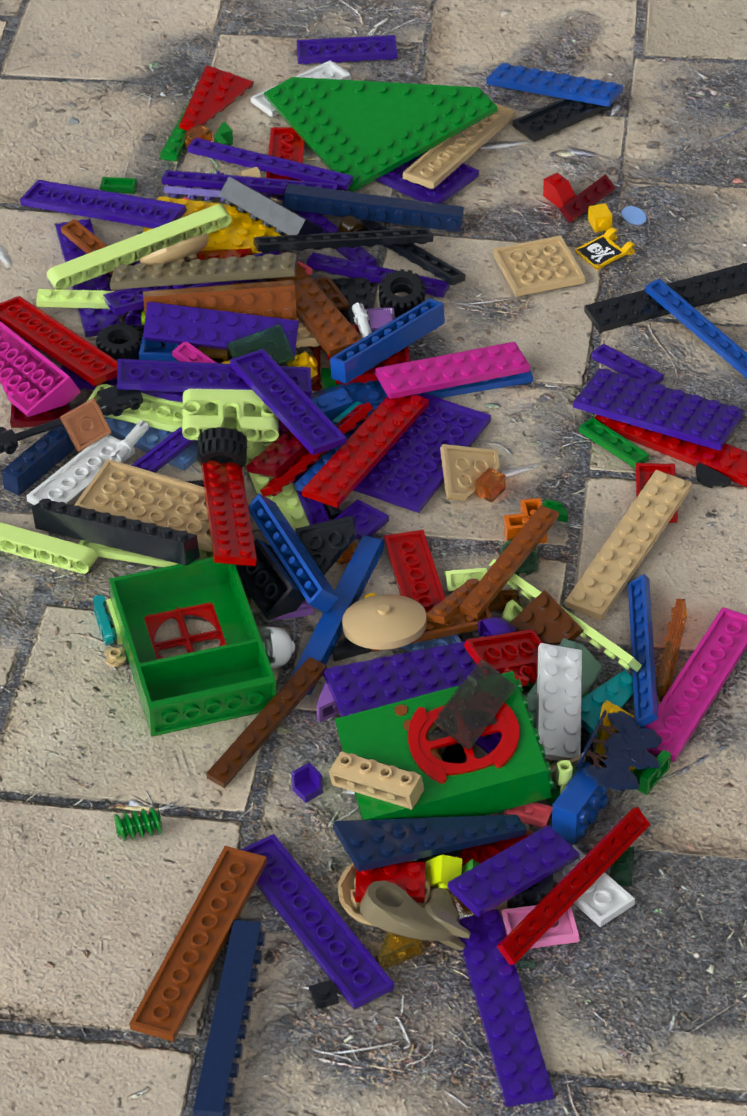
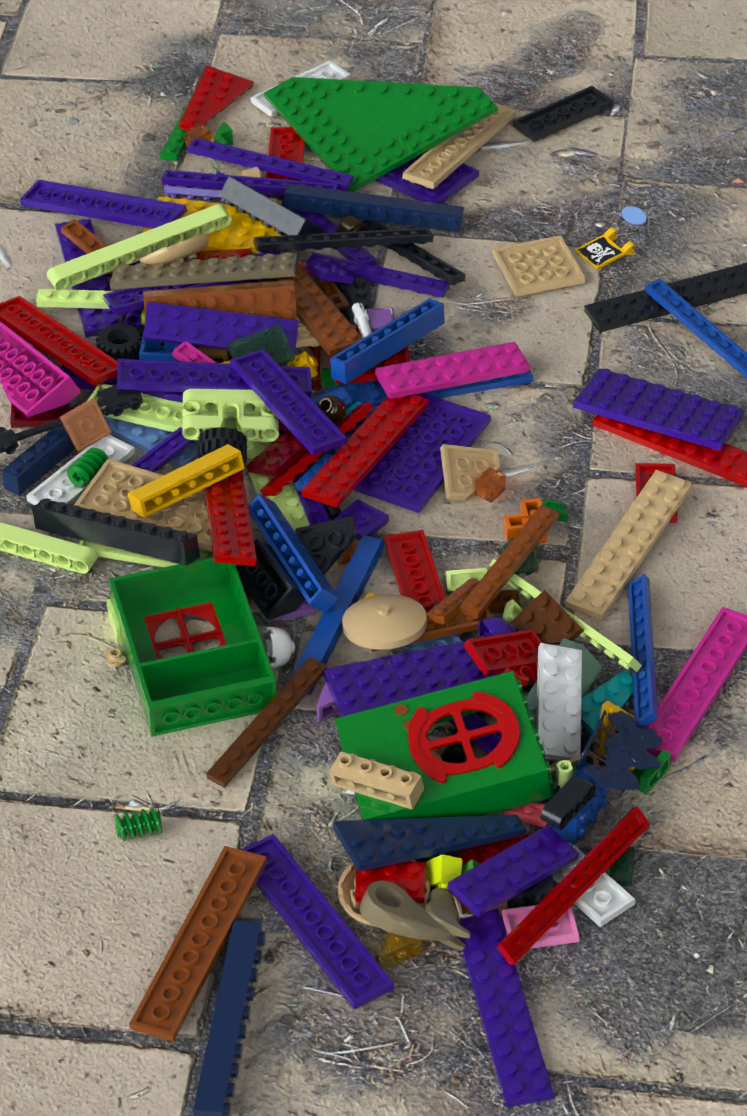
(86, 467): none -> green piece
(104, 620): teal plate -> none
(119, 185): green tile -> none
(125, 446): white pin -> none
(186, 480): none -> yellow brick
(307, 782): dark purple panel -> none
(323, 994): black plate -> none
(331, 272): none -> dark purple plate
(332, 407): none -> dark brown head
(347, 49): dark purple plate -> none
(347, 649): black tile -> none
(401, 282): black tyre -> none
(474, 704): clear smoke bracket -> none
(525, 963): sand green piece -> none
(555, 84): blue plate -> none
(558, 190): red slope -> none
(568, 802): none -> black beam
(587, 198): dark red plate -> none
(599, 217): yellow brick -> none
(613, 442): green plate -> none
(626, 364): dark purple plate -> none
(672, 646): clear orange plate -> none
(709, 477): black tile -> none

